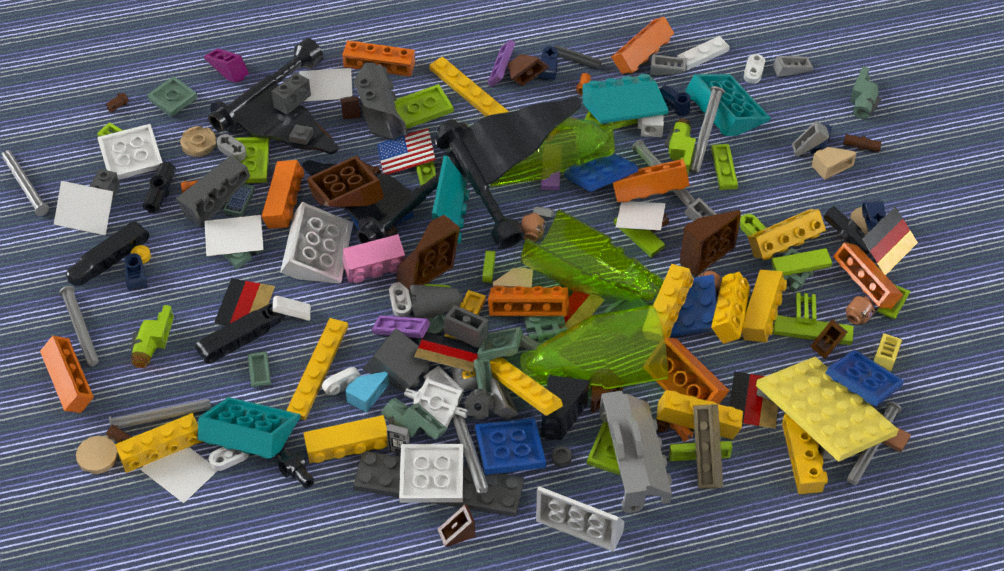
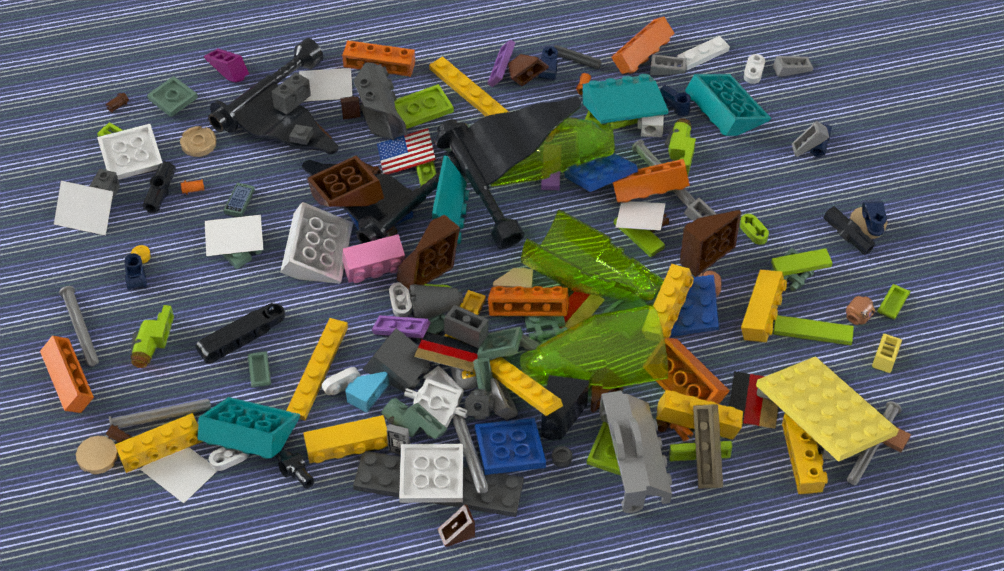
(40, 208): light grey axle -> none
(107, 253): black piece -> none
(213, 191): dark grey wedge -> none
(233, 145): light grey beam -> none
(241, 299): sticker -> none
(256, 158): lime plate -> none
(282, 194): orange brick -> none
(291, 307): white tile -> none
(489, 265): lime beam -> none
(533, 226): nougat head -> none
(544, 211): light grey tile -> none
(578, 519): white slope -> none
(706, 128): light grey axle -> none
(724, 167): lime tile -> none
(731, 307): yellow brick -> none
(786, 233): yellow brick -> none
(806, 299): lime tile -> none
(829, 339): reddish brown slope -> none
(832, 161): tan slope -> none
(862, 143): reddish brown pin -> none
(864, 95): sand green plate -> none
(864, 377): blue plate -> none
(867, 276): orange brick -> none
(890, 240): sticker -> none

